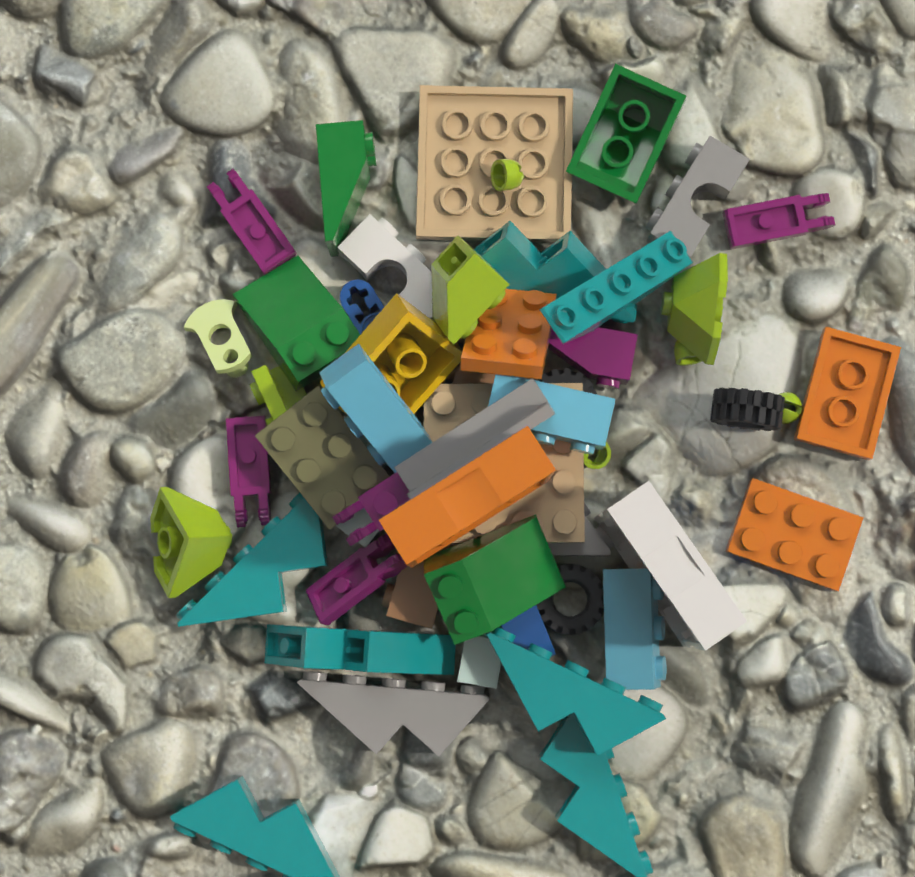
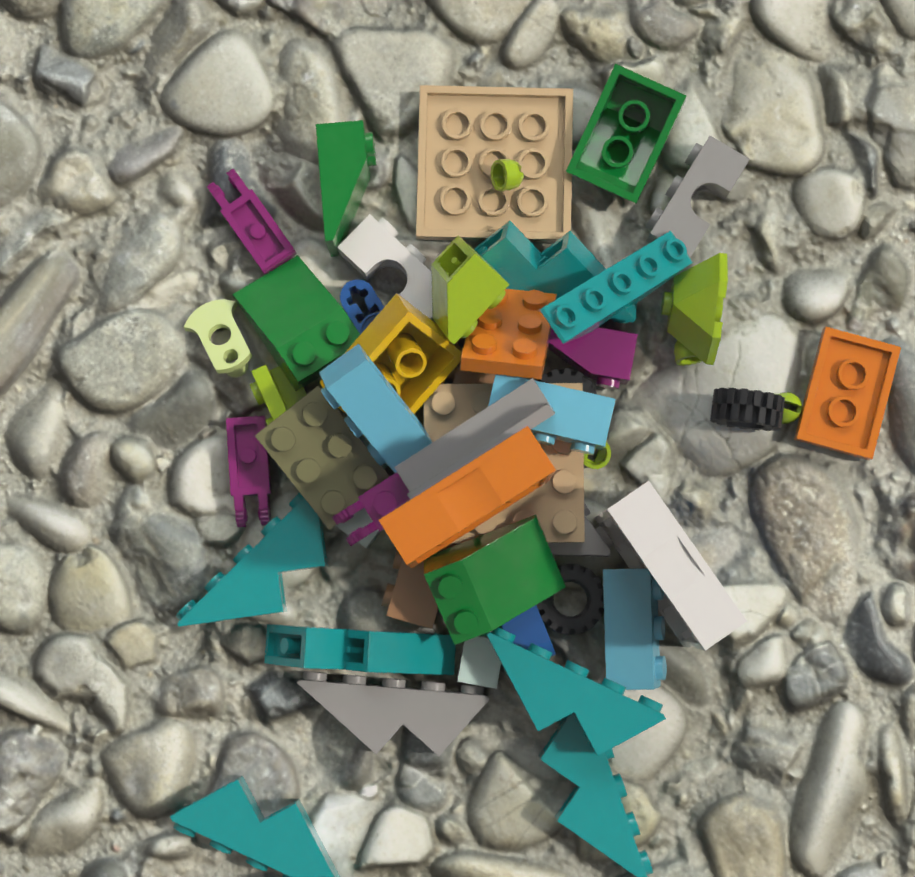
(189, 540): lime slope -> none
(353, 580): magenta hinge -> none
(774, 220): magenta hinge -> none
(794, 534): orange plate -> none

